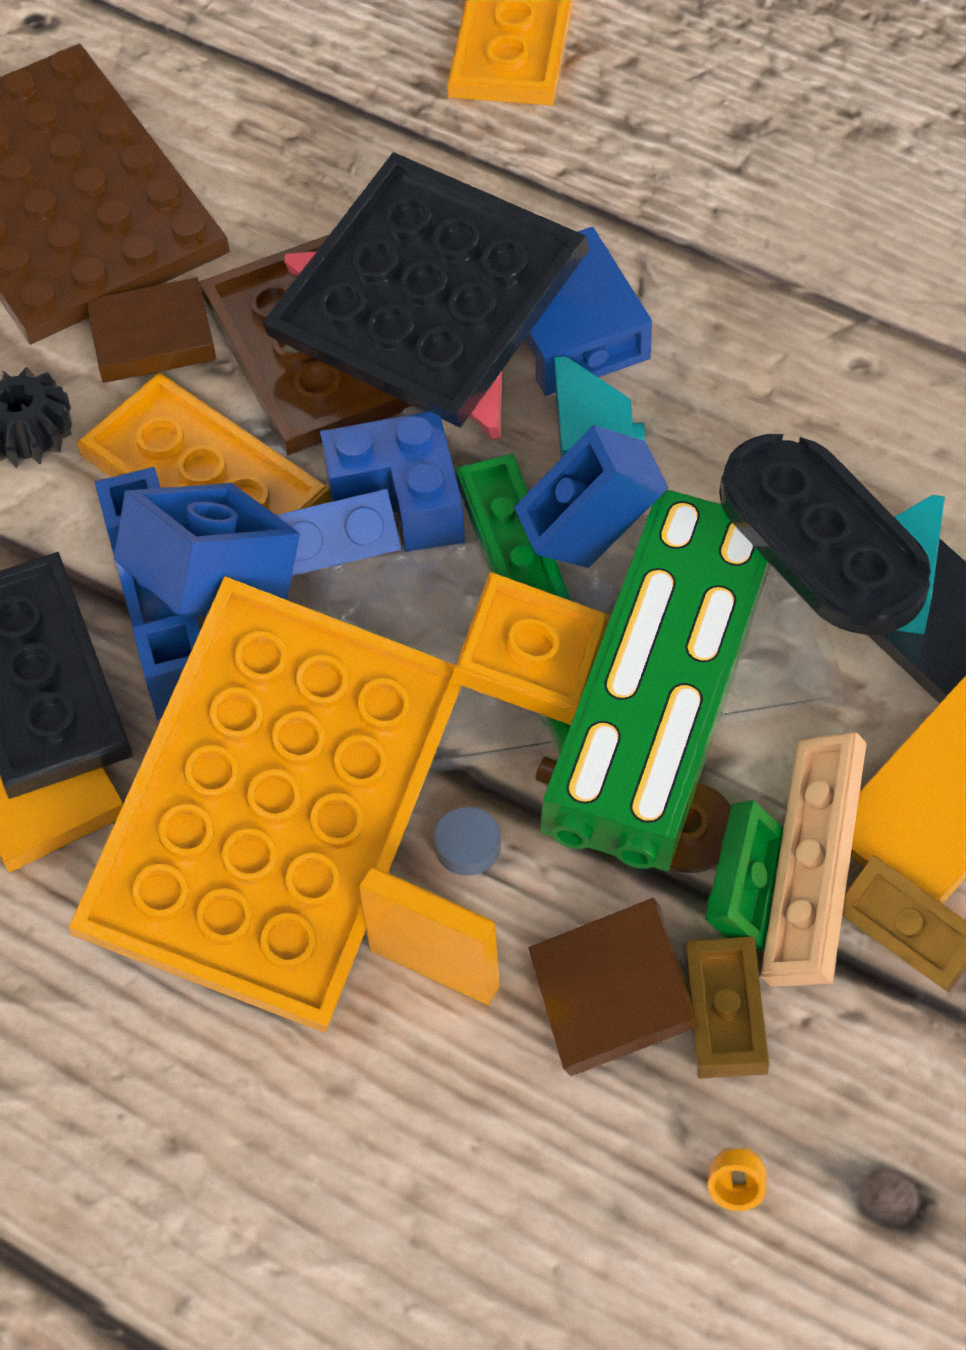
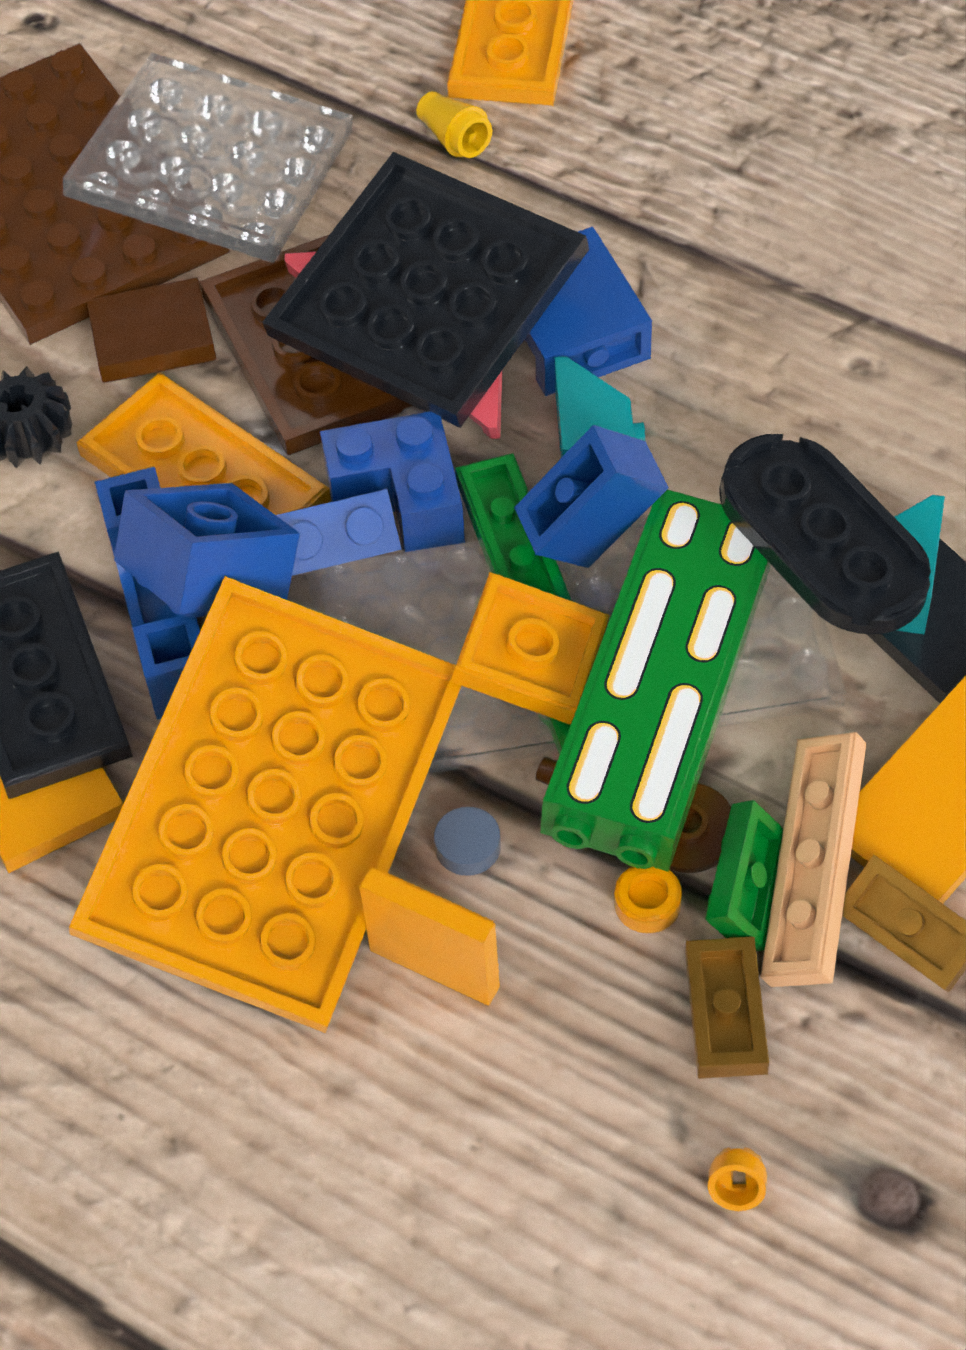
(209, 157): none -> clear plate
(457, 125): none -> yellow cone
(612, 987): reddish brown tile -> none
(647, 899): none -> light orange tile

